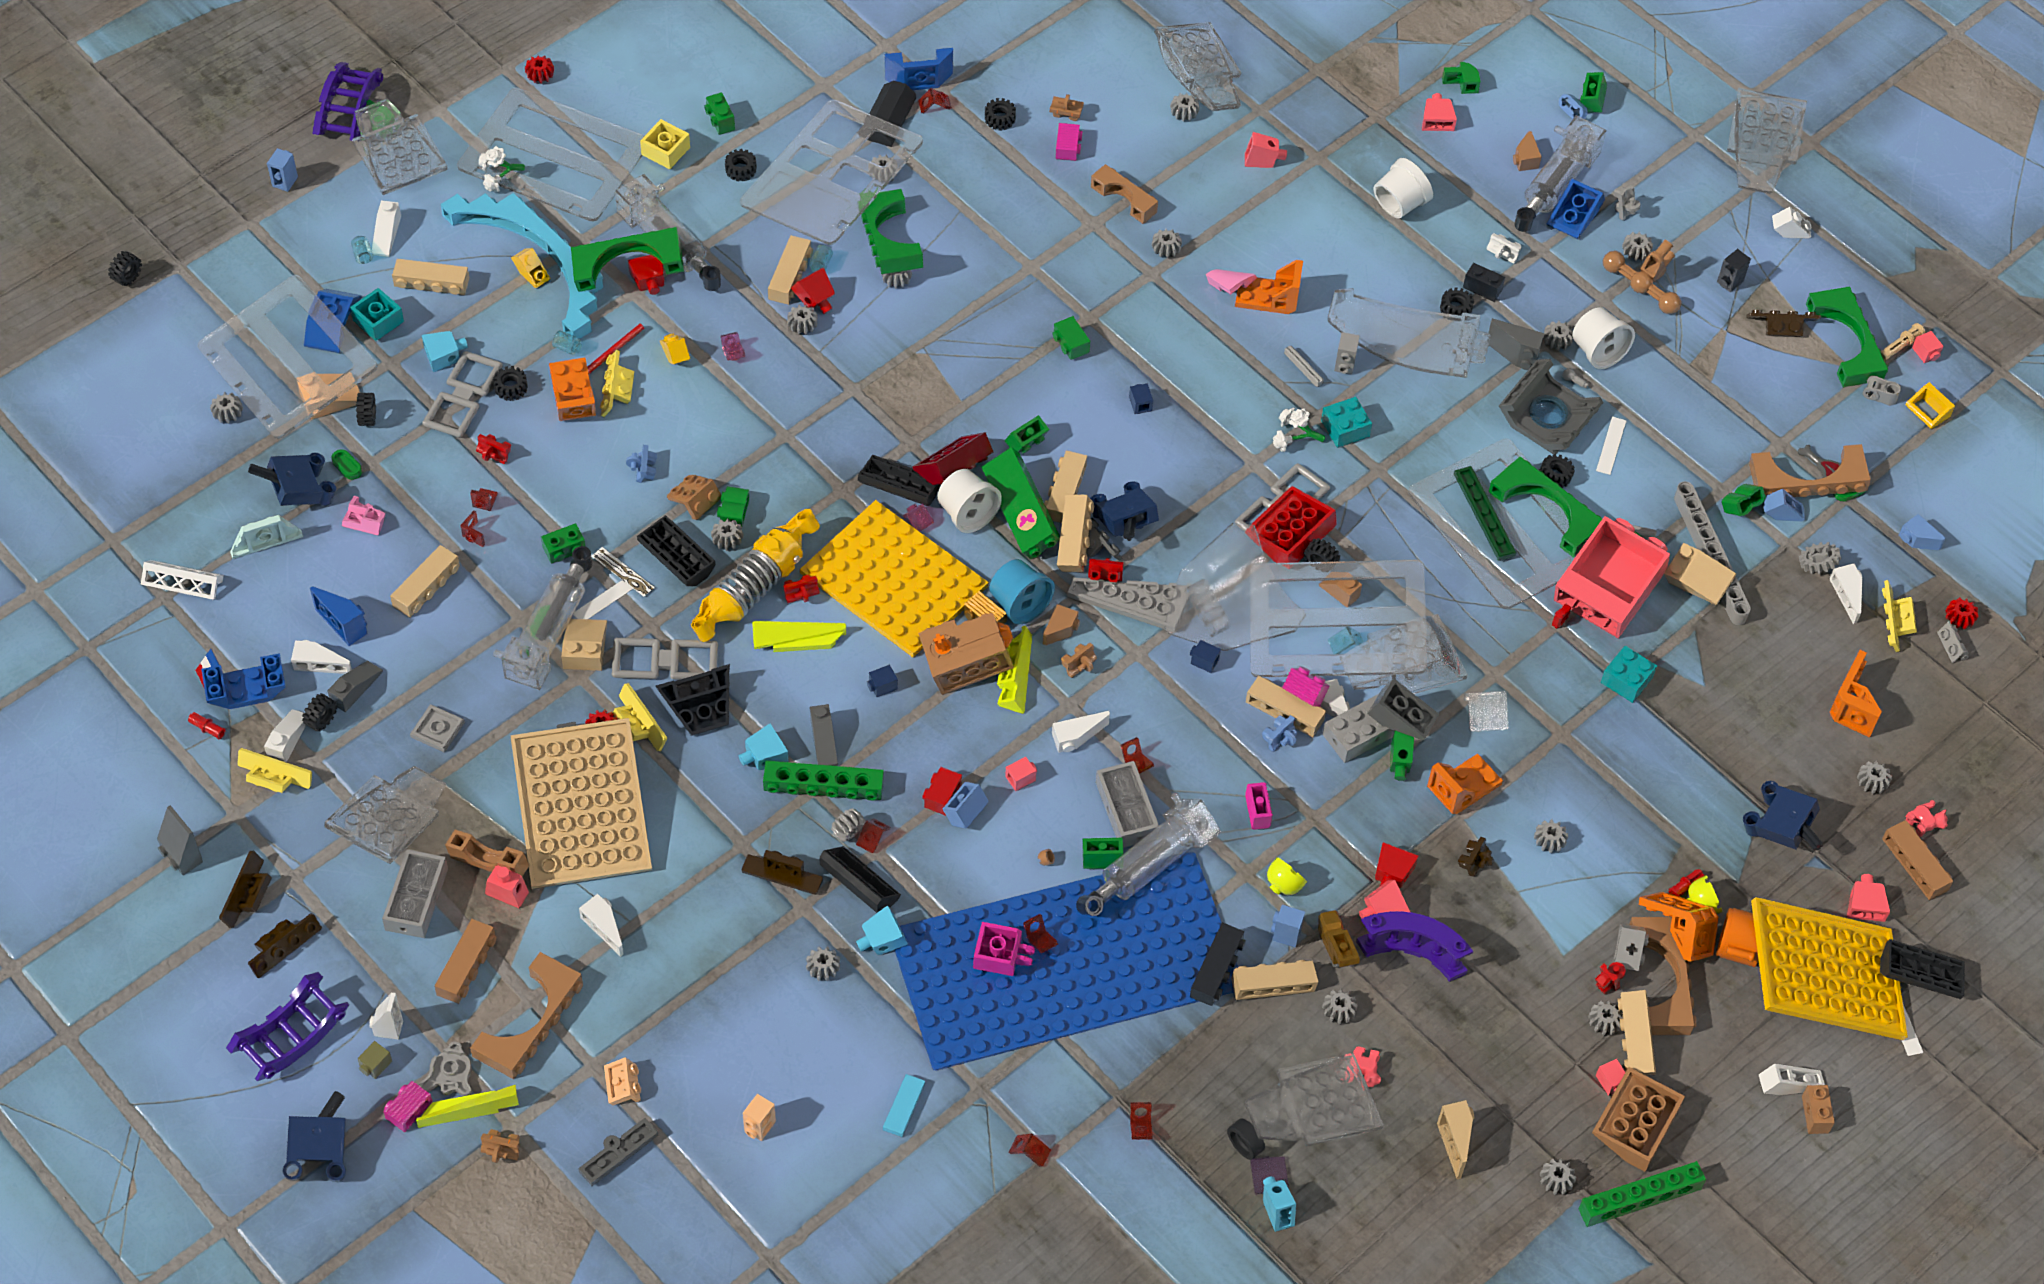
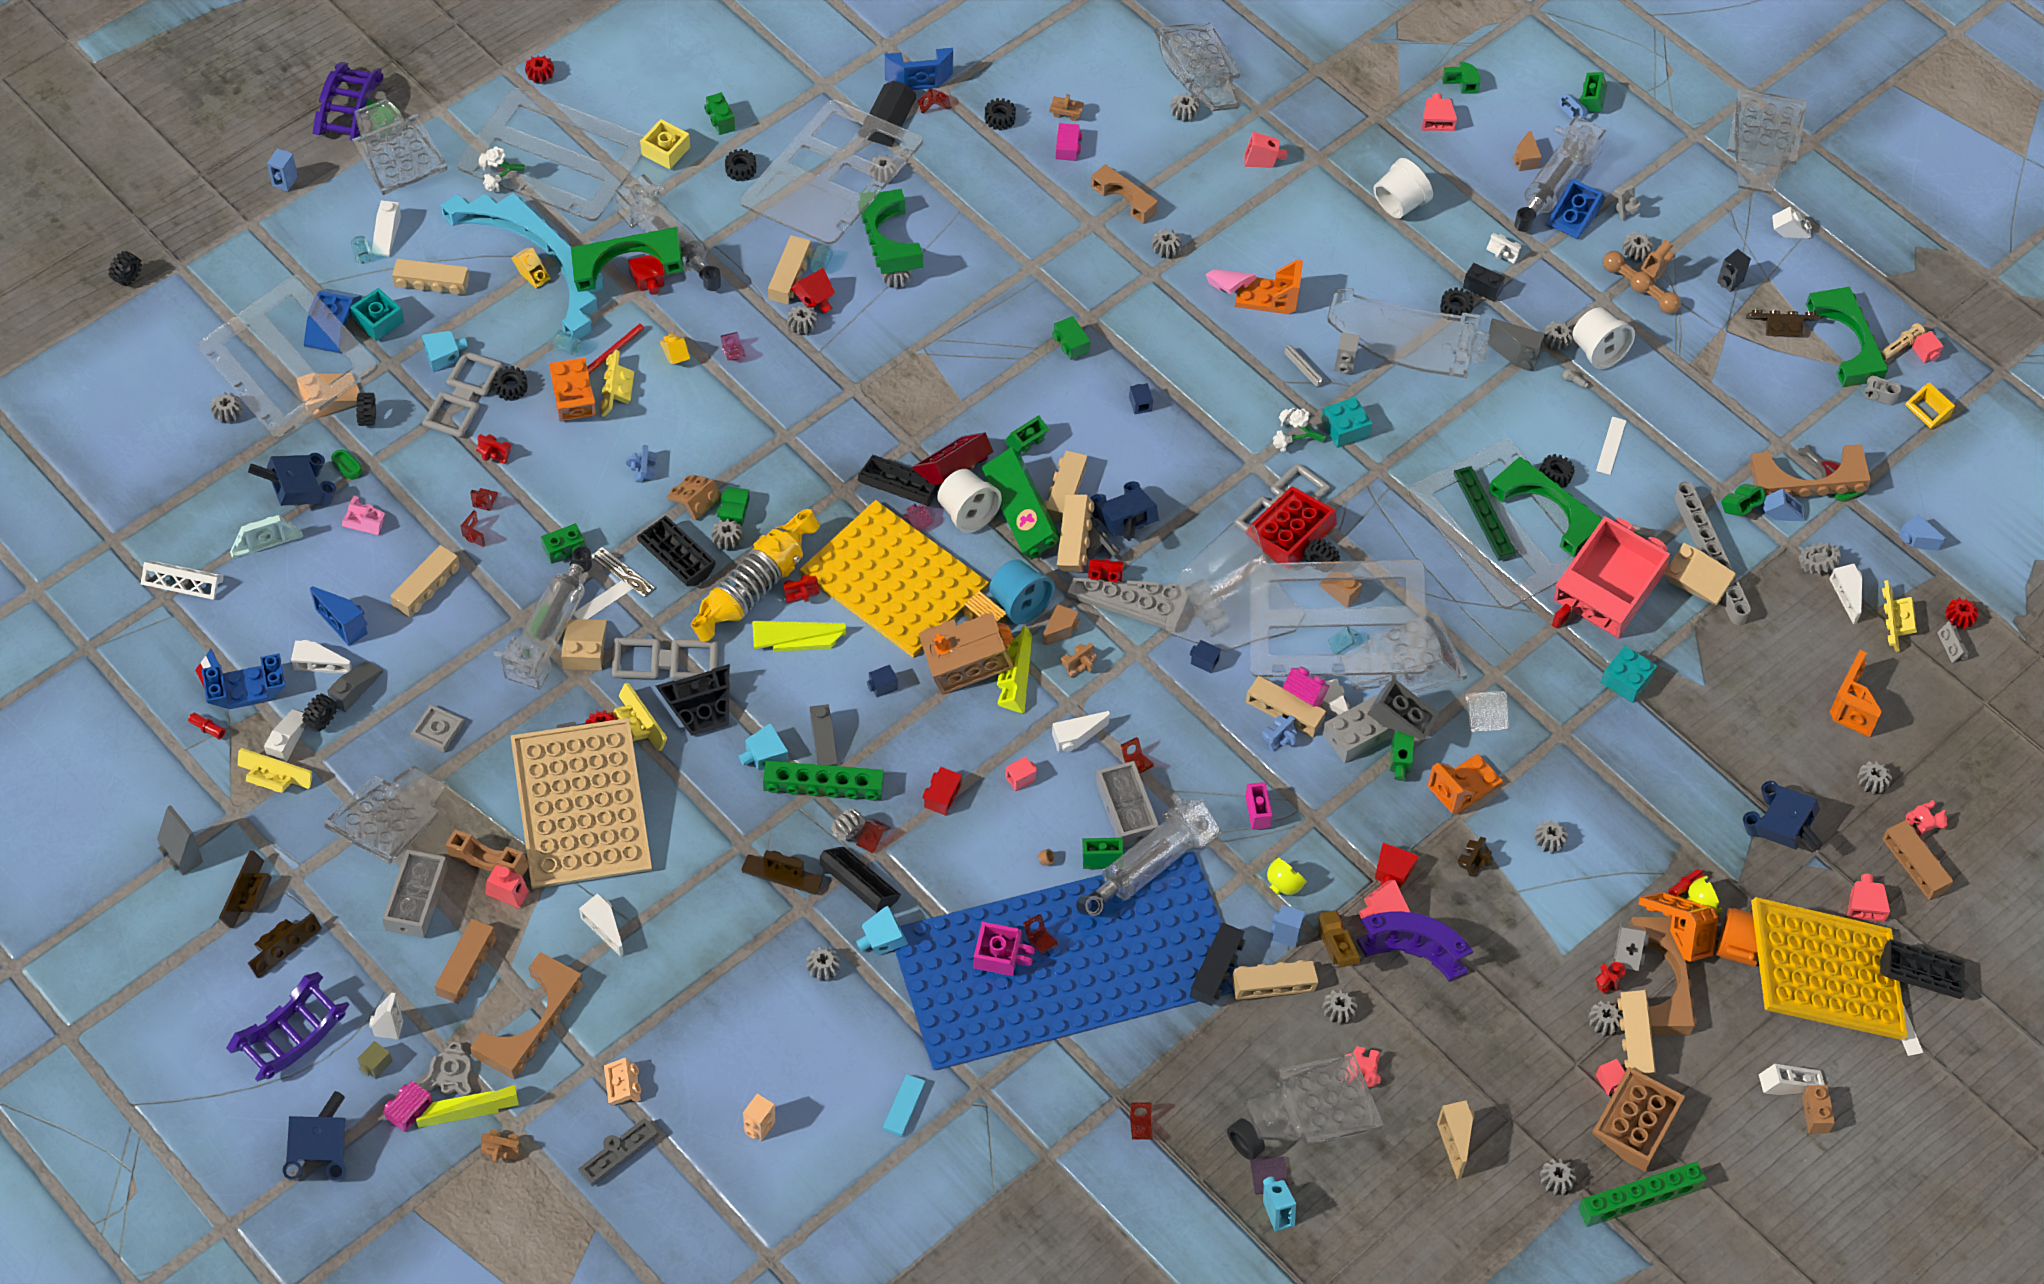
(965, 805): medium blue brick -> none
(1032, 1148): clear red bracket -> none
(1546, 409): dark grey panel -> none

